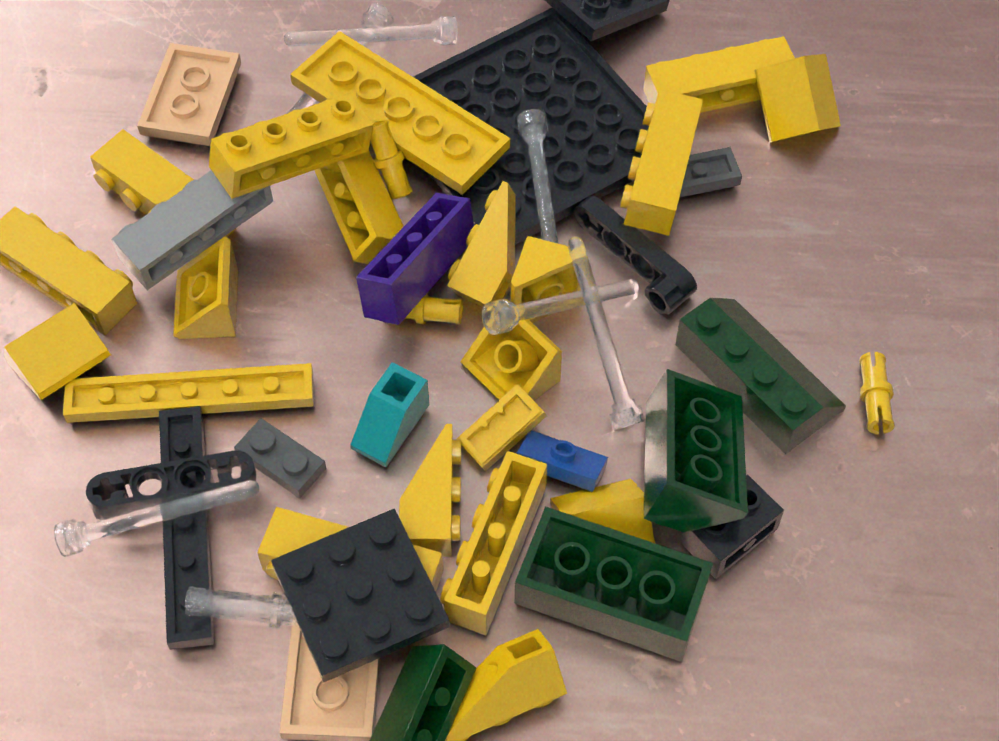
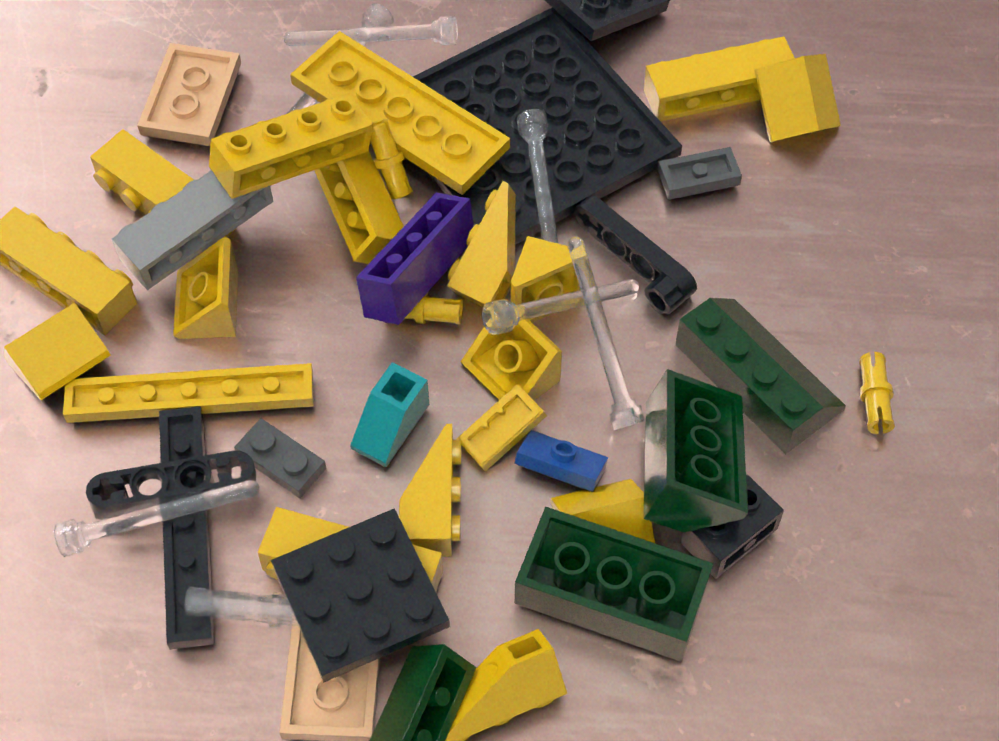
(495, 542): yellow brick -> none
(663, 162): yellow brick -> none

